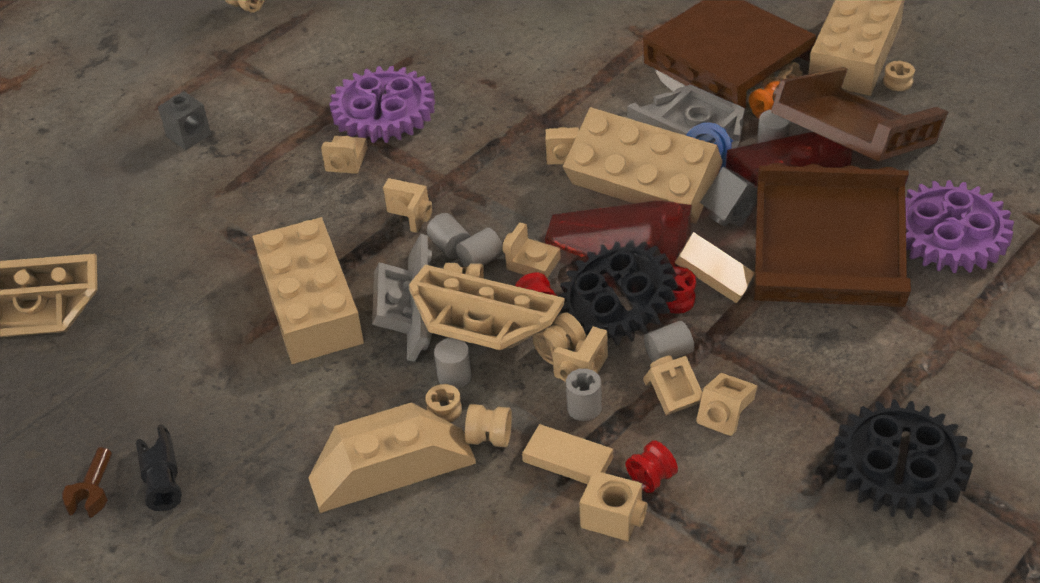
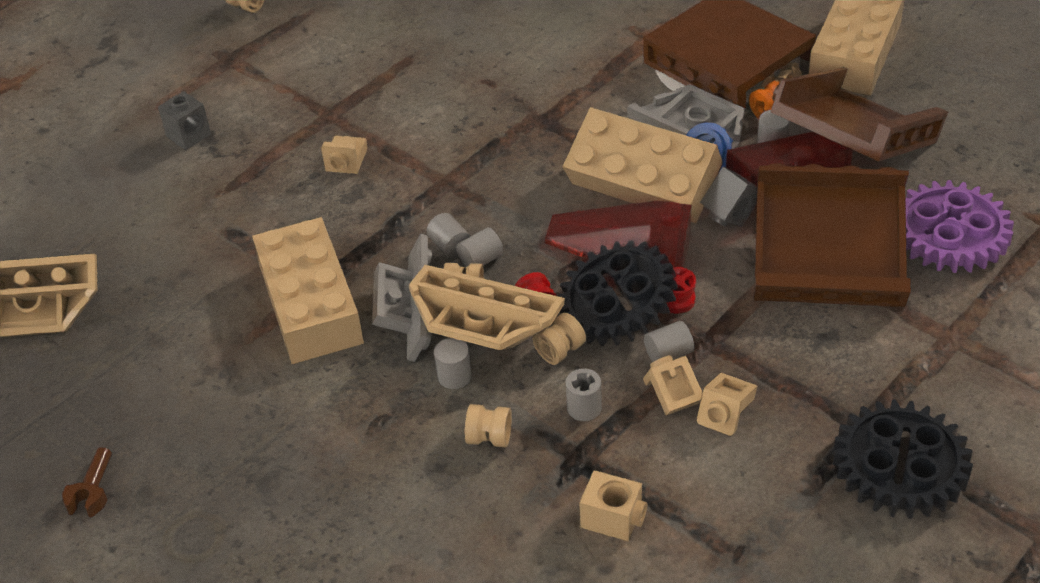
(159, 472): black piece -> none
(386, 454): tan wedge -> none
(403, 106): medium lavender gear -> none
(408, 200): tan bracket -> none
(441, 393): tan bush -> none
(528, 255): tan bracket -> none
(559, 144): tan bracket -> none
(566, 454): tan tile -> none
(588, 354): tan bracket -> none
(652, 466): red wheel -> none
(715, 267): tan tile -> none
(899, 76): tan bush -> none

